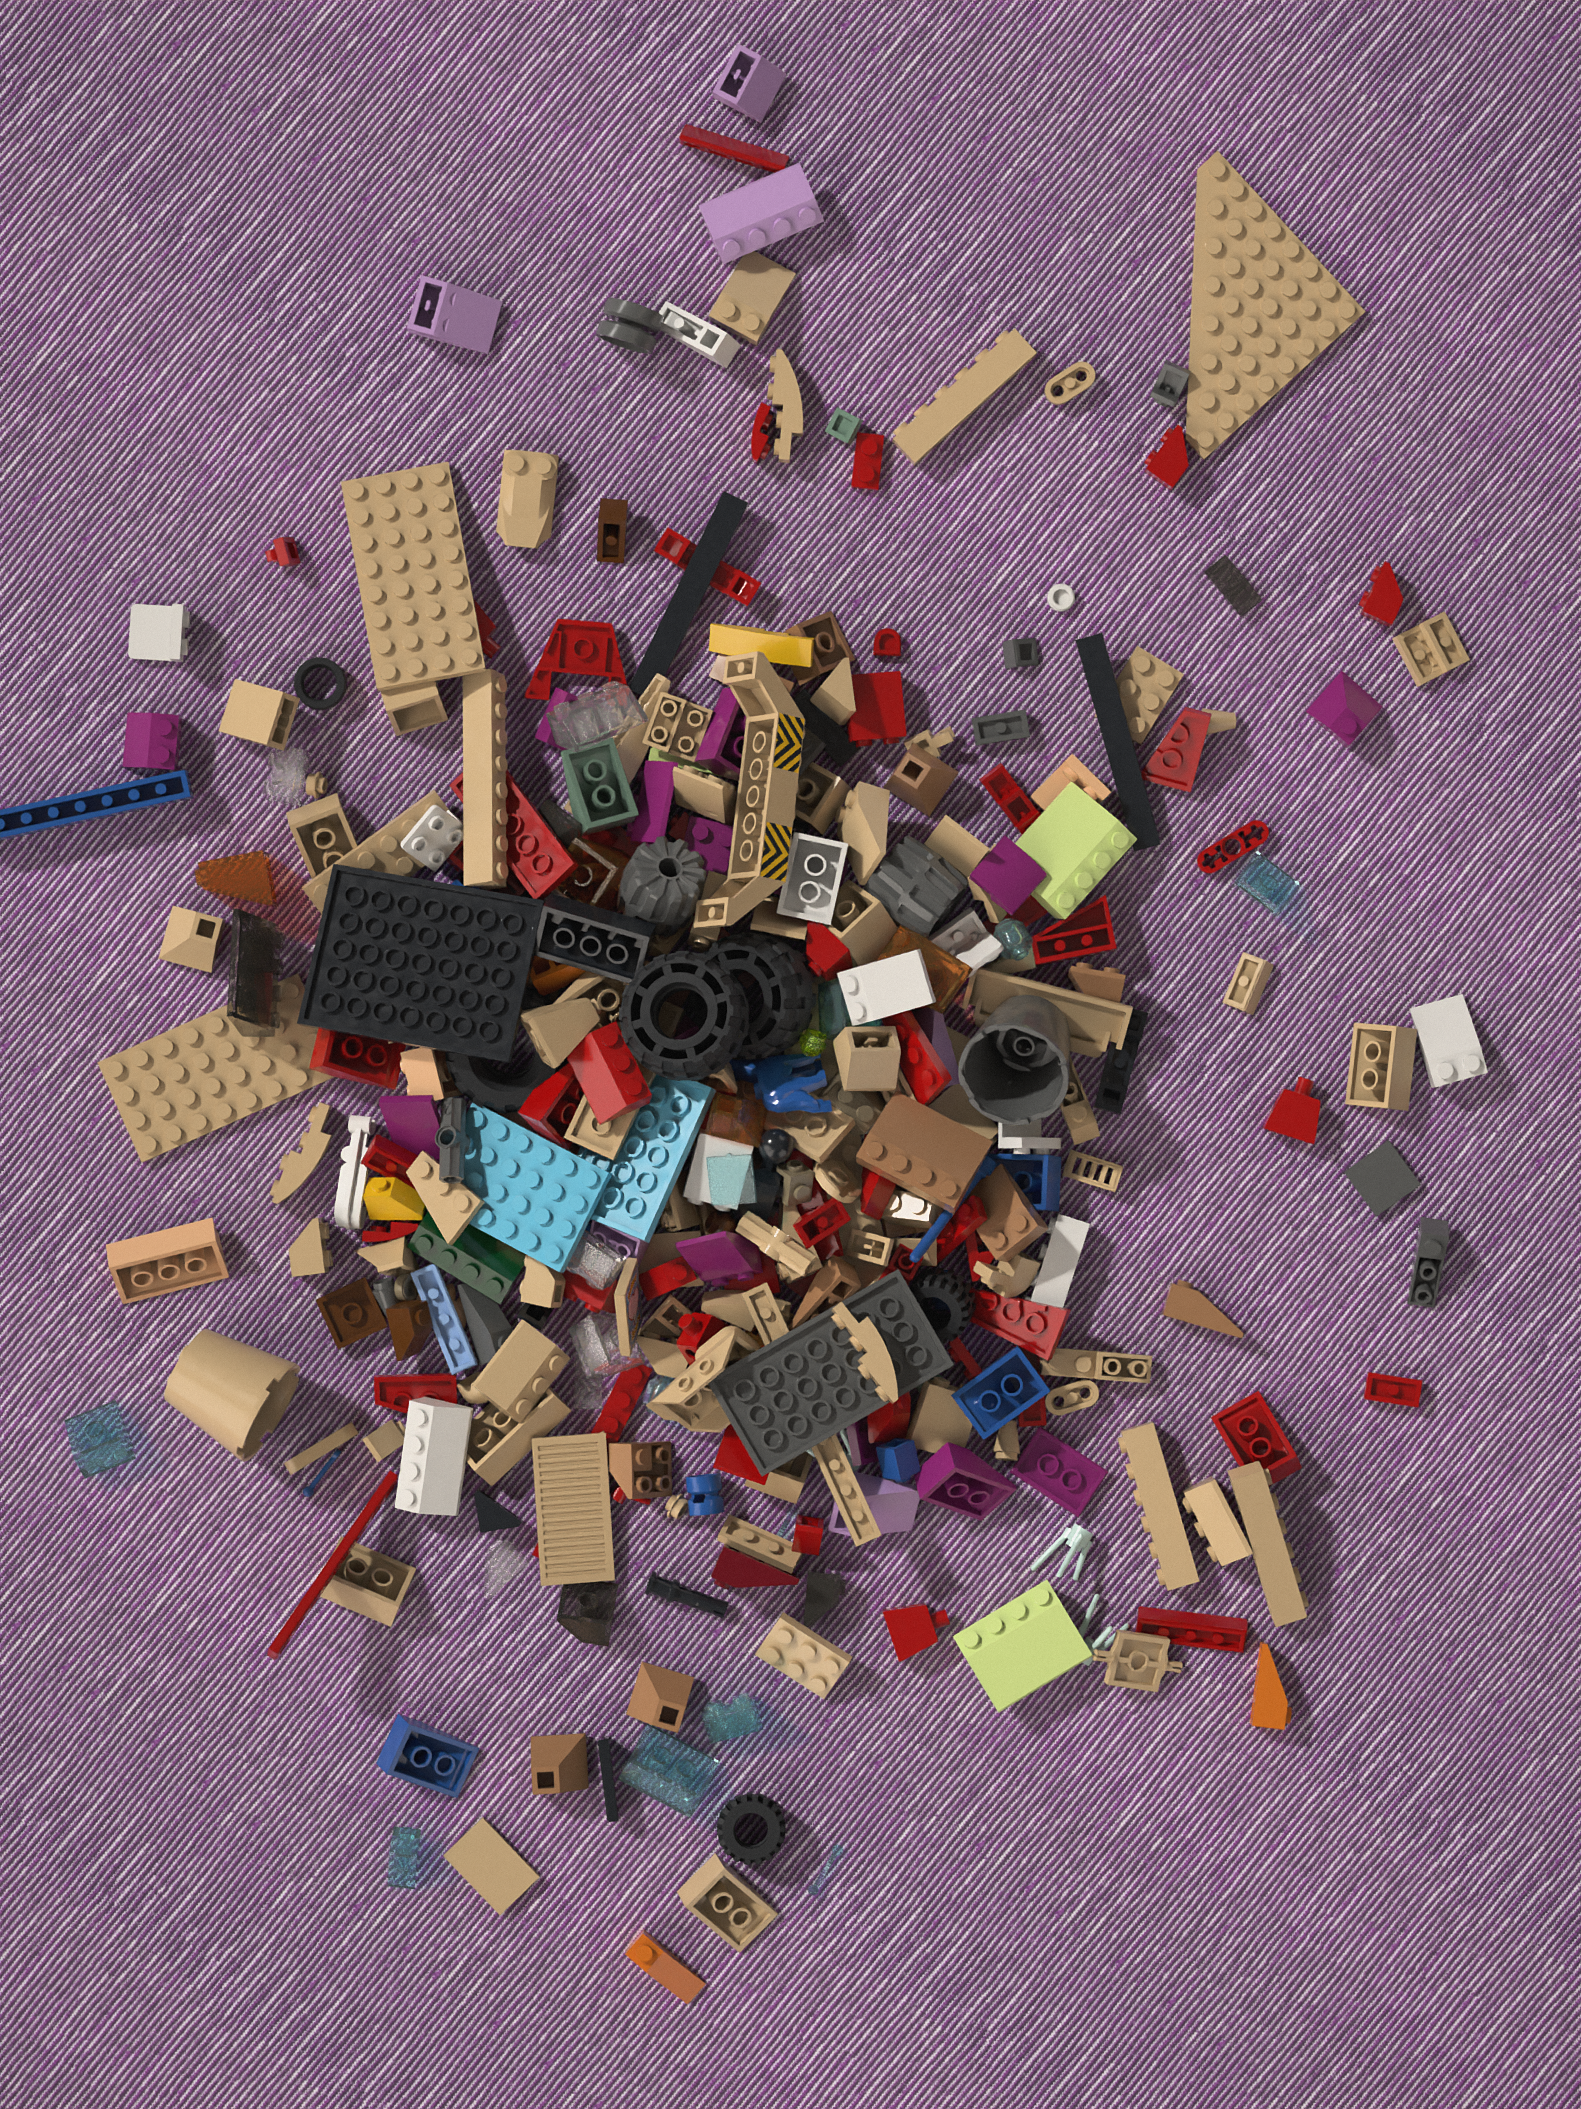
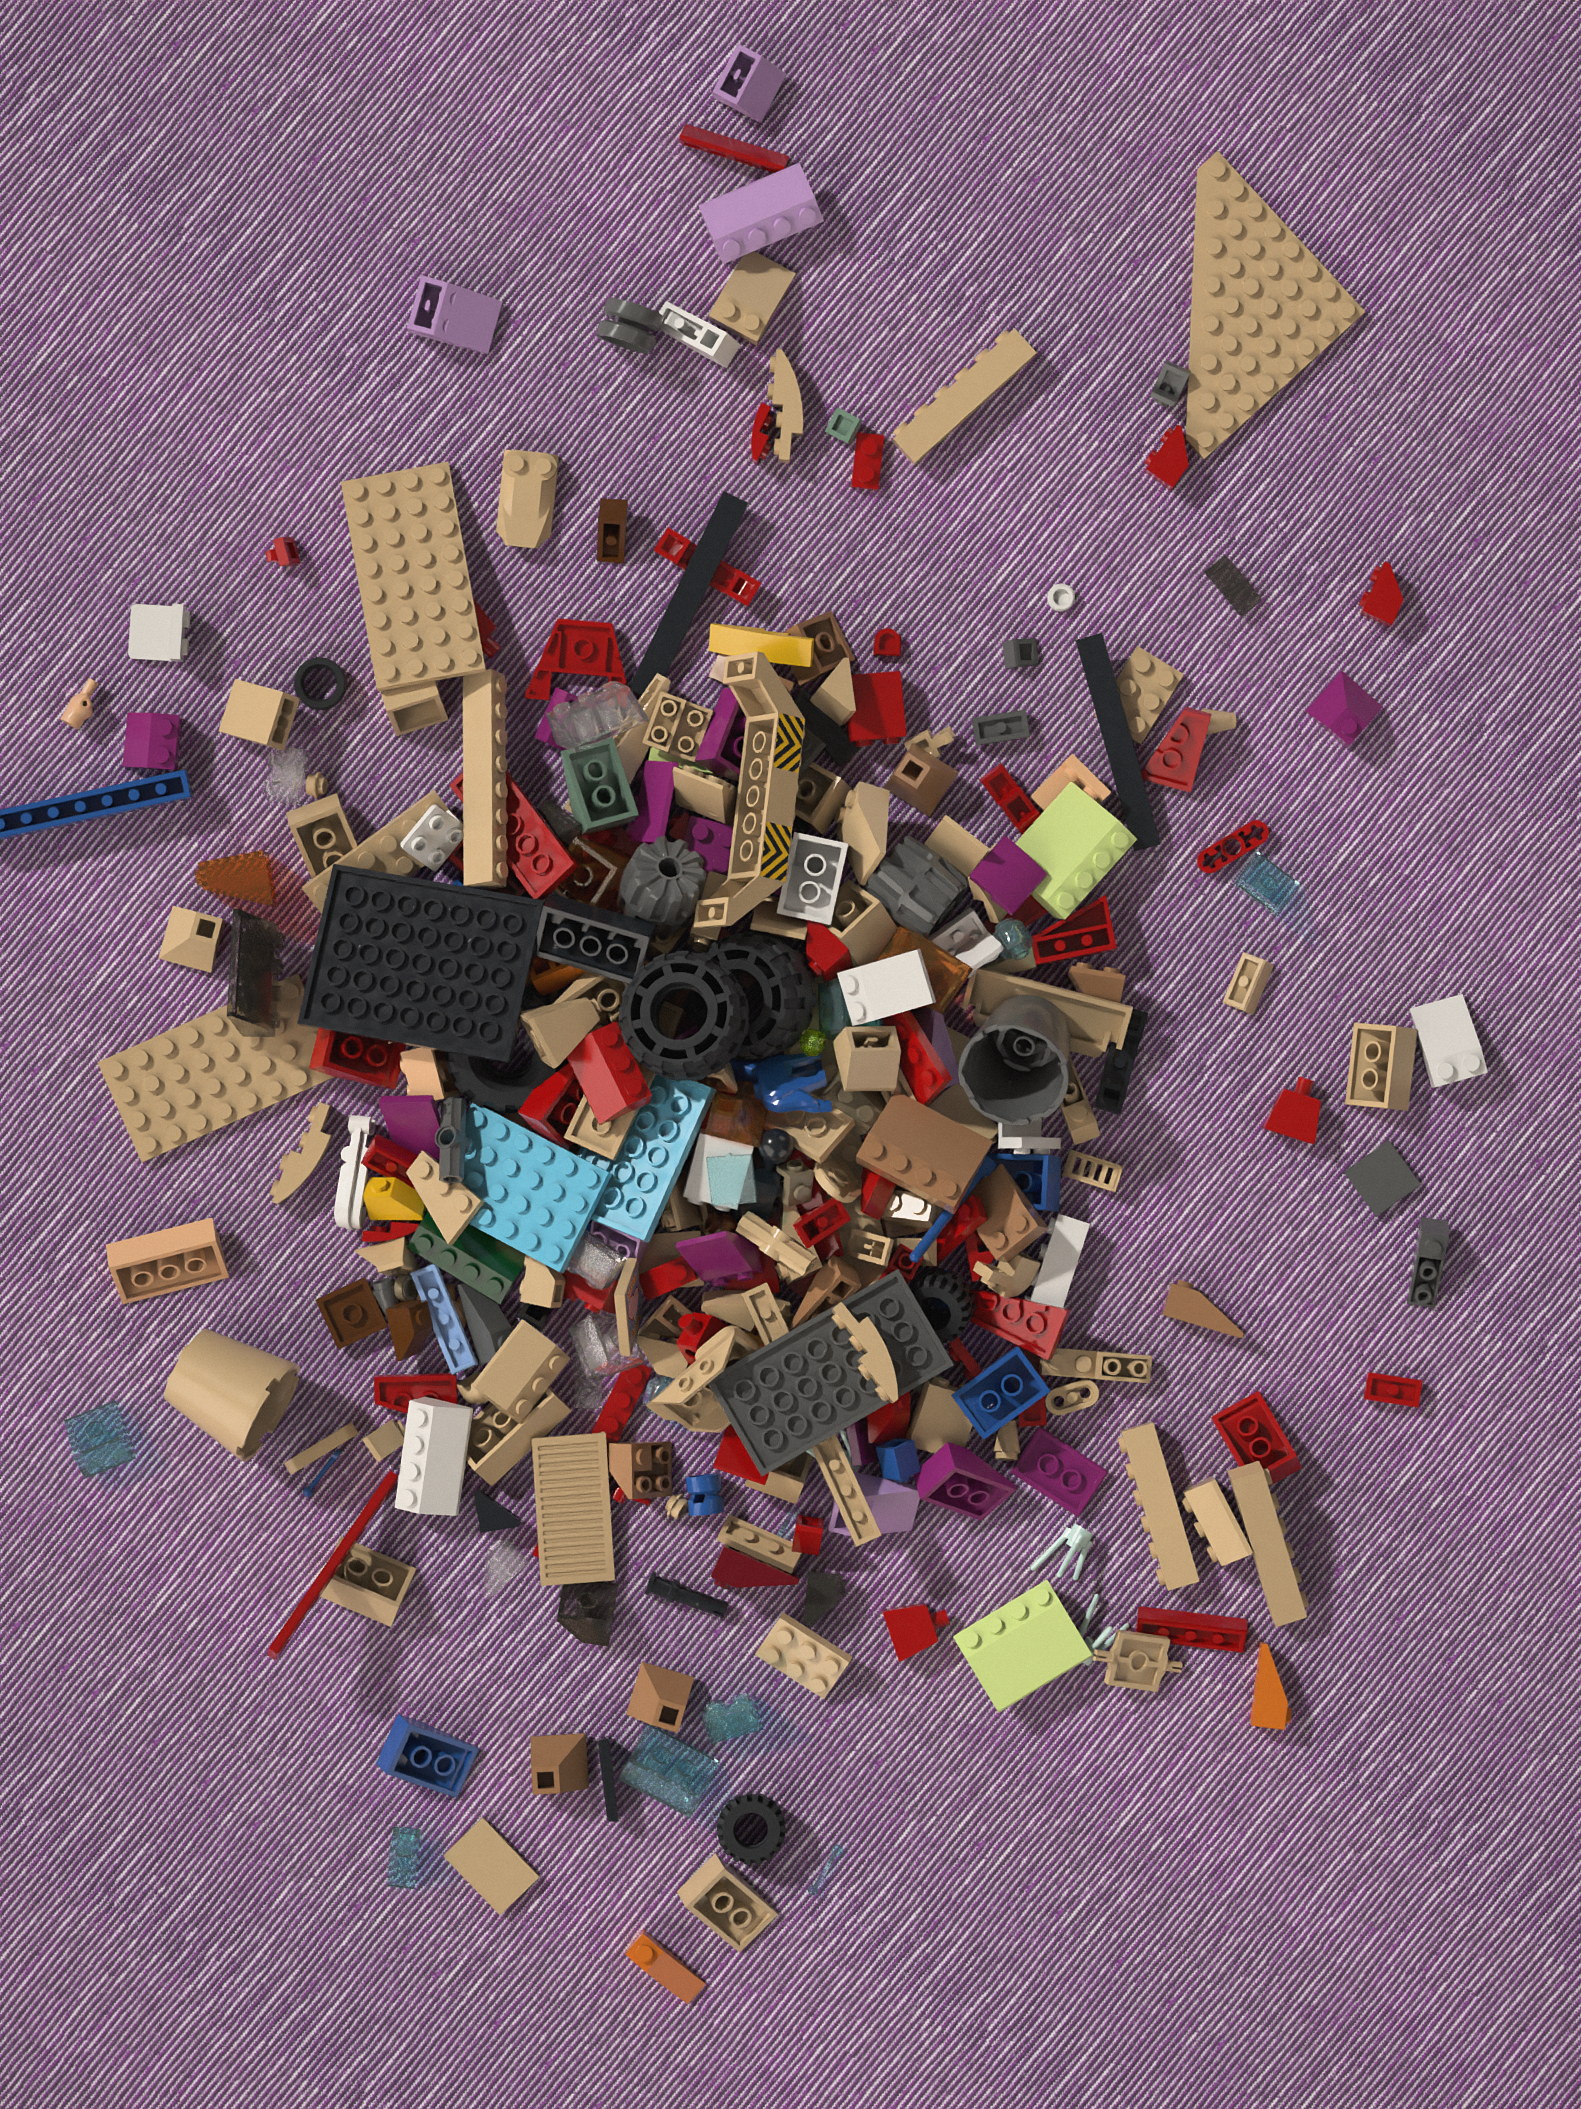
(80, 706): none -> light nougat piece
(309, 1251): tan slope -> none
(1069, 383): tan plate -> none
(1431, 649): tan slope -> none

